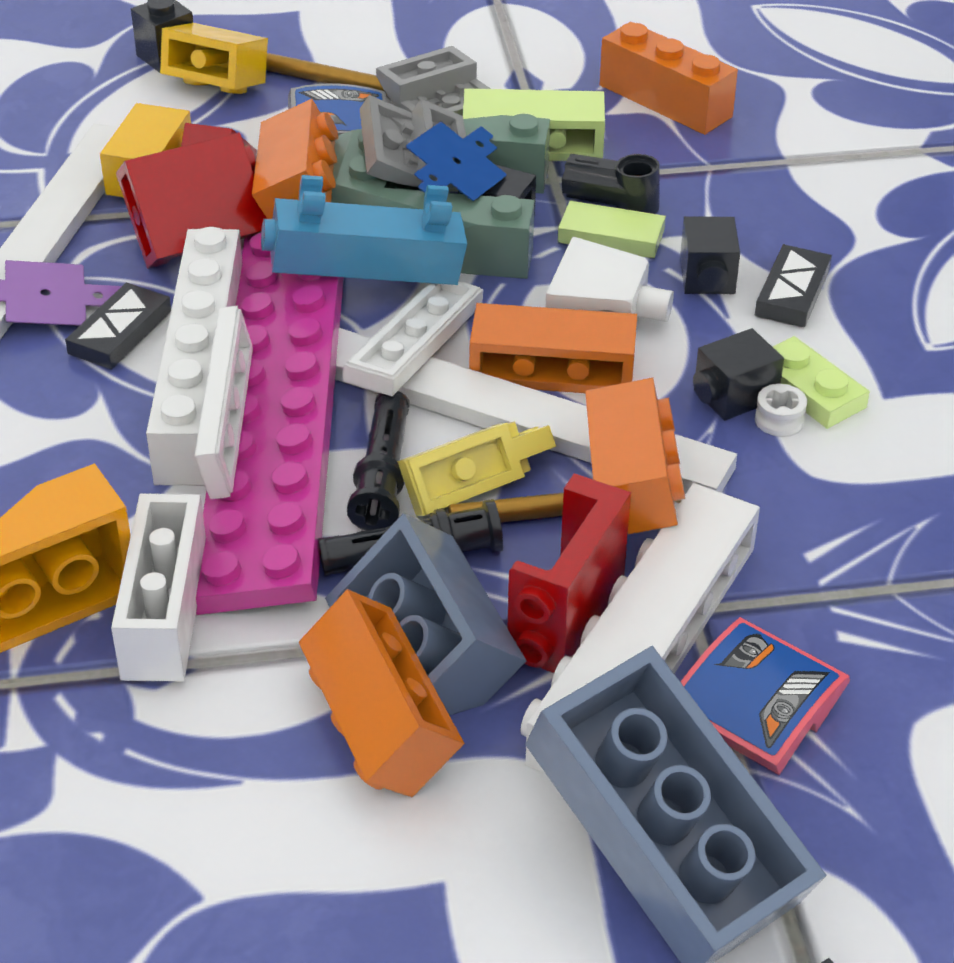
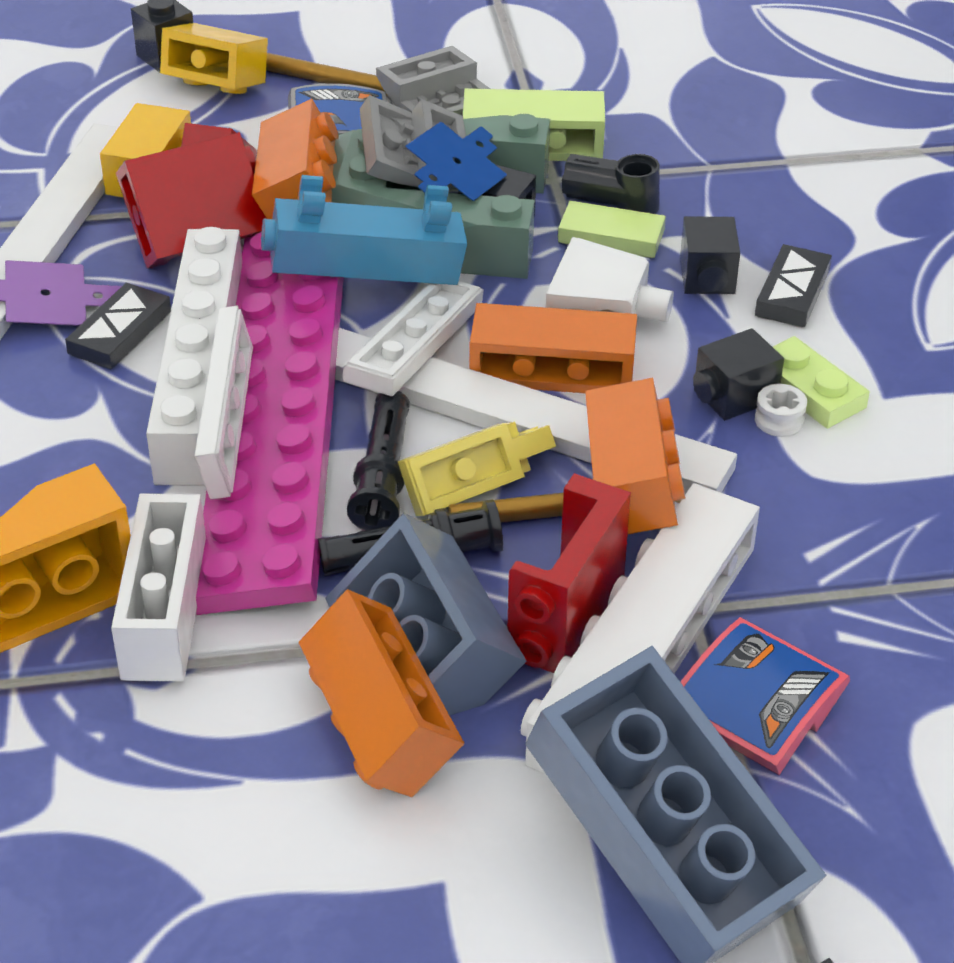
(668, 77): orange brick -> none

